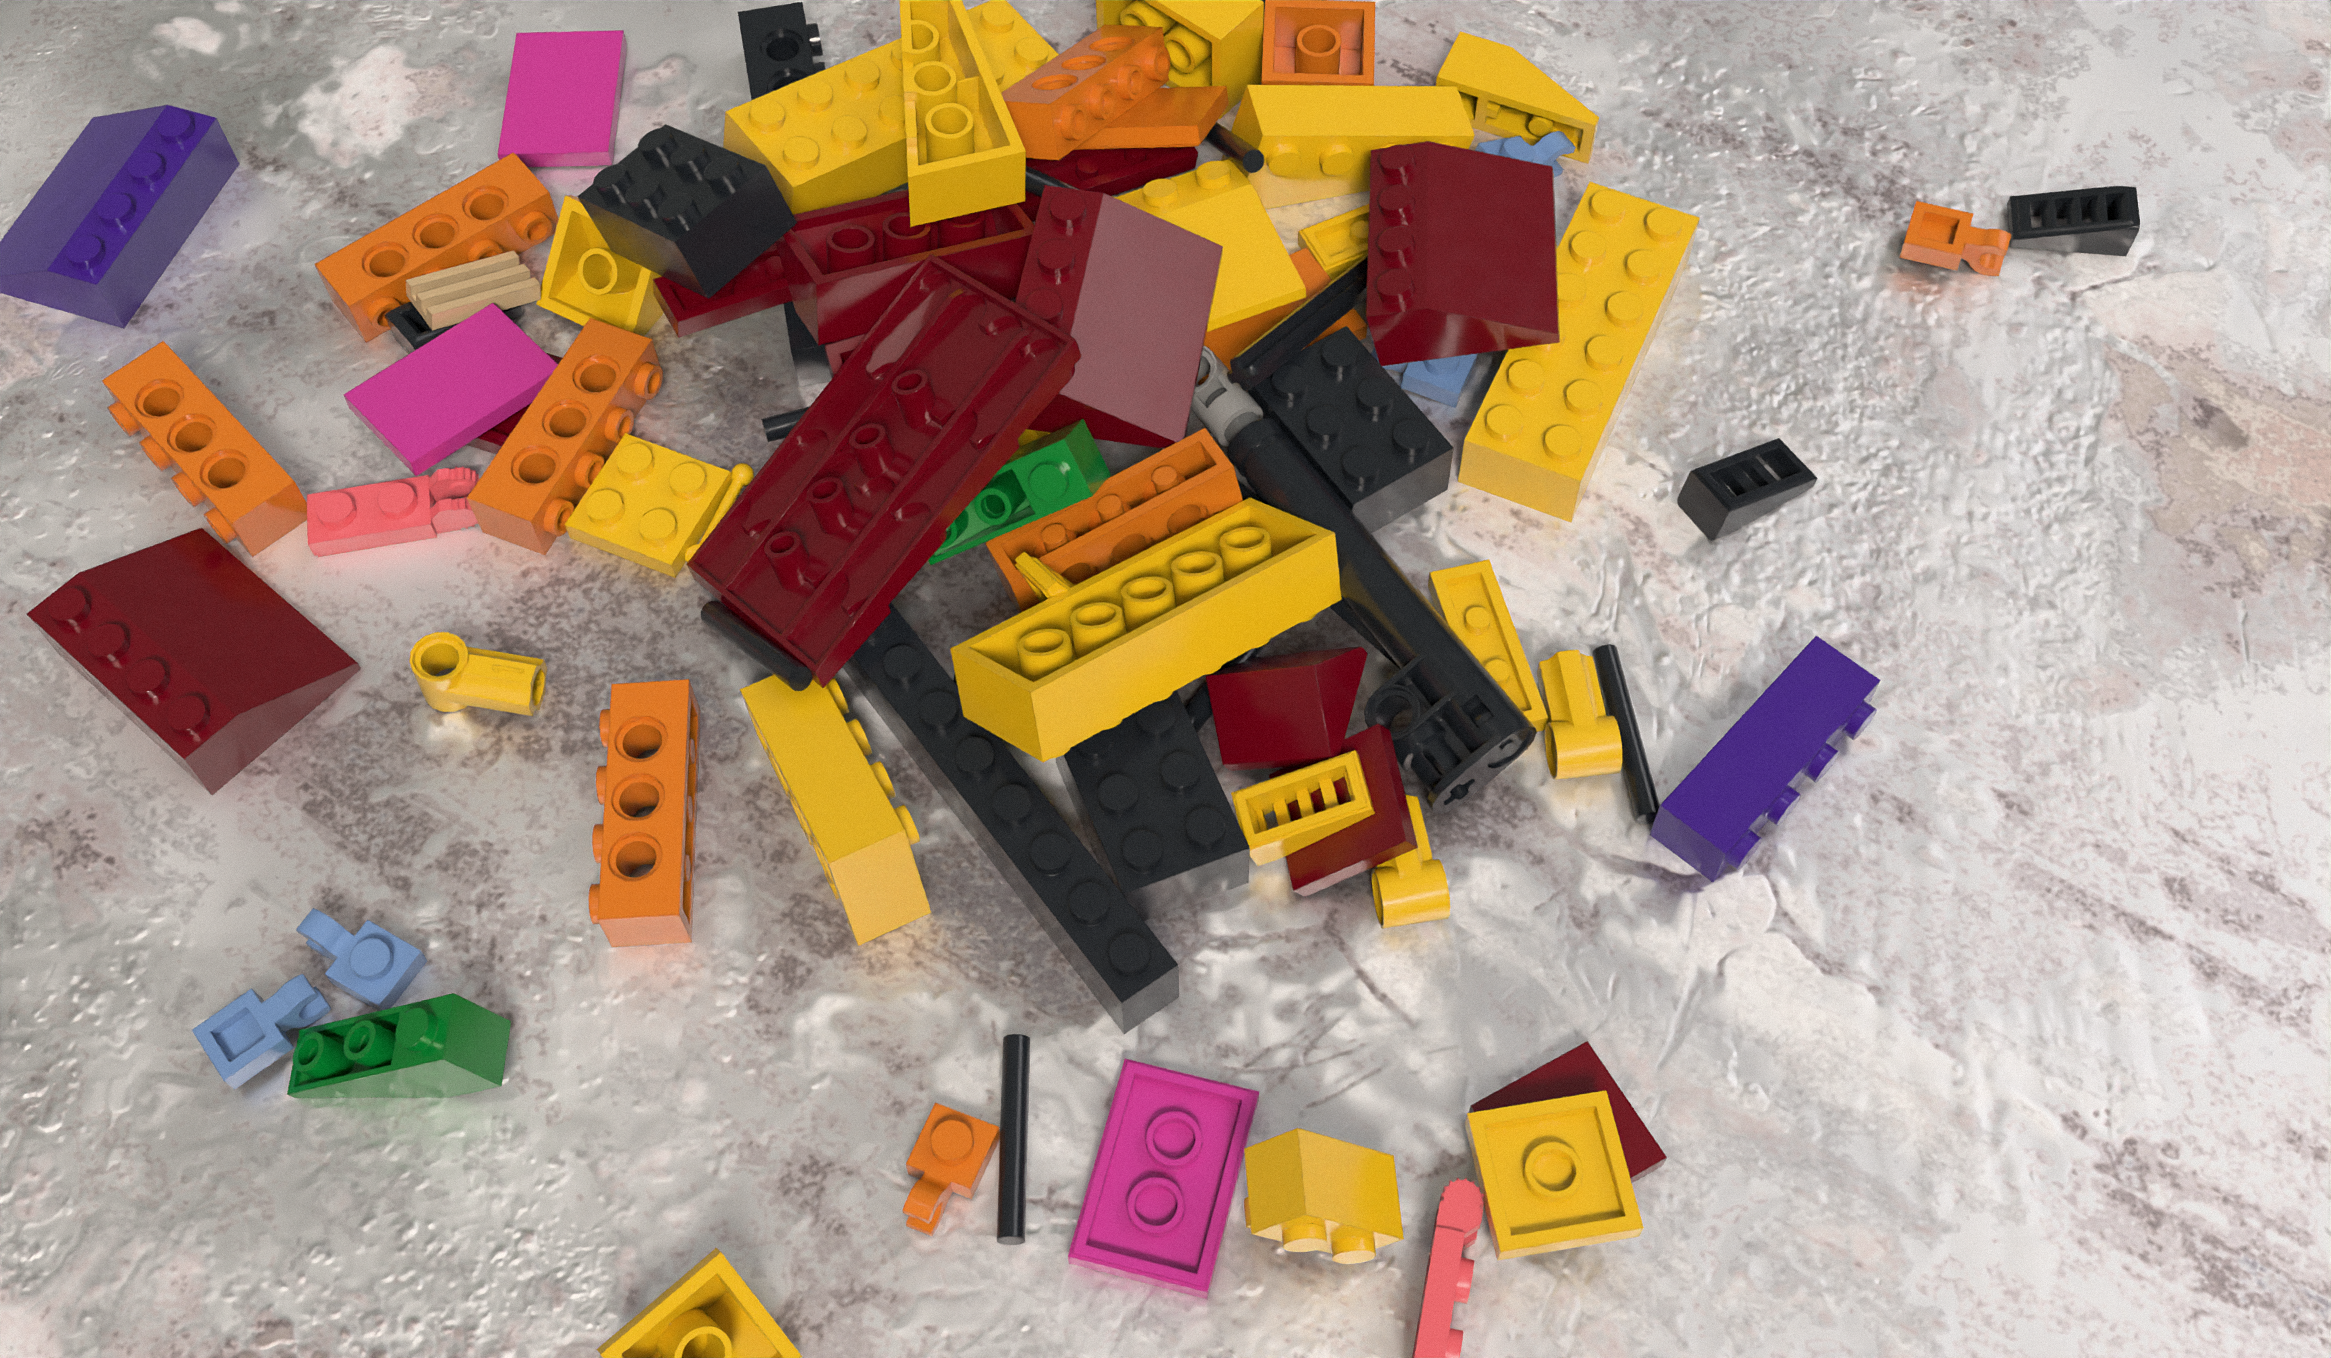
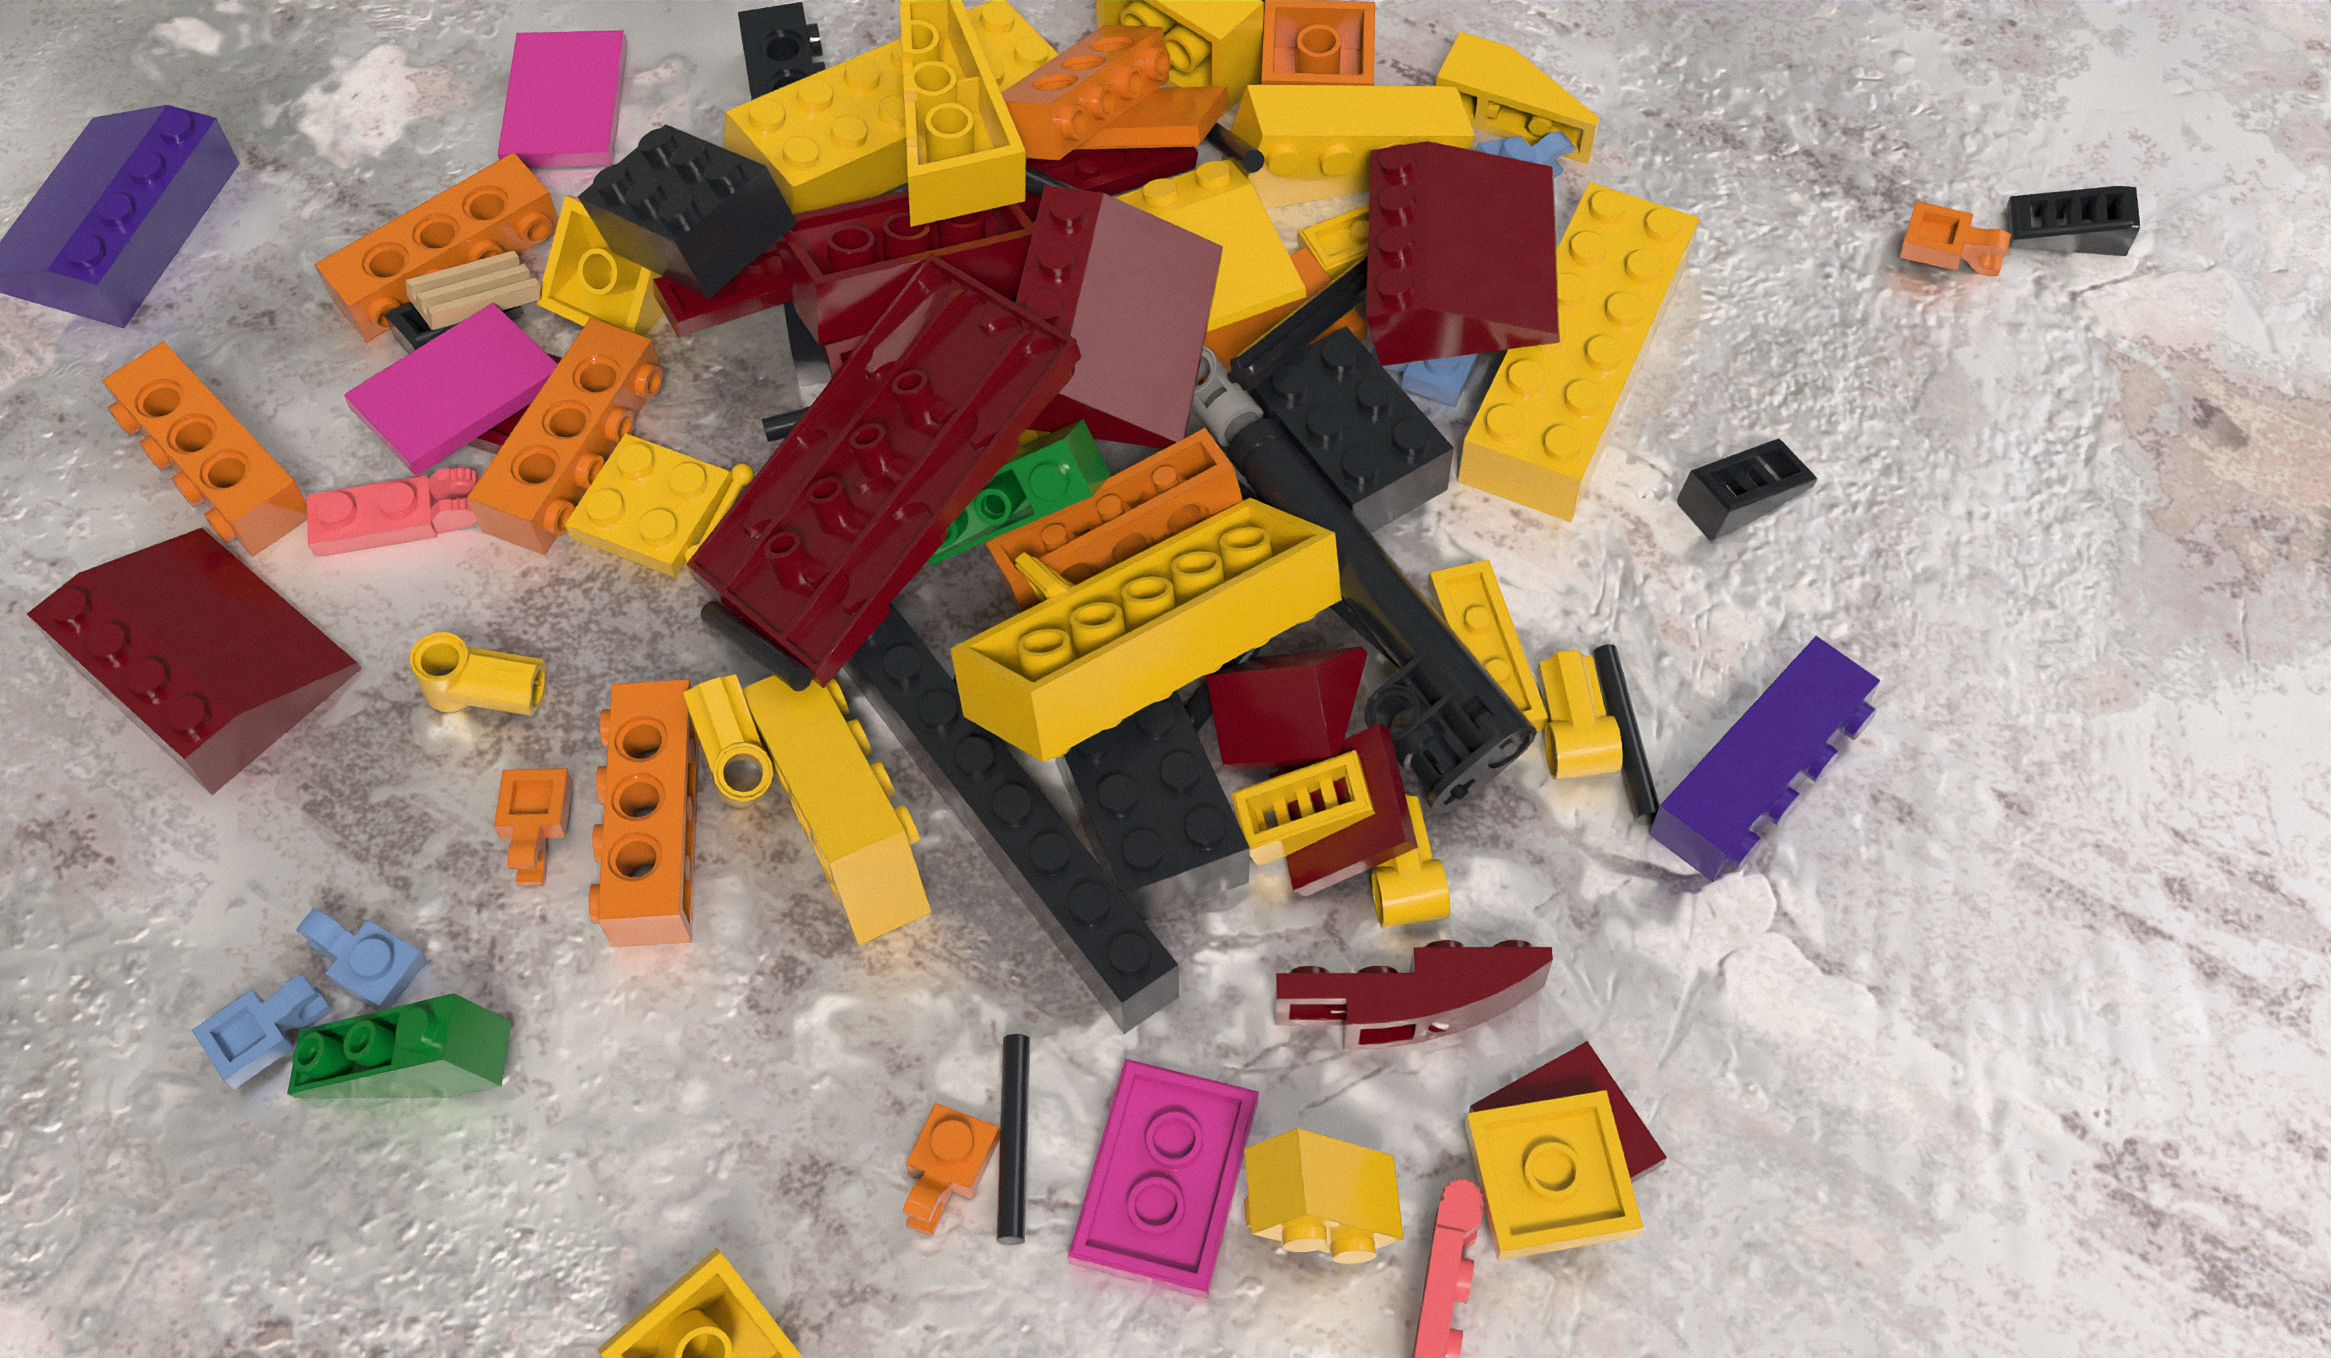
(529, 810): none -> orange plate
(728, 735): none -> yellow piece
(1441, 994): none -> dark red slope

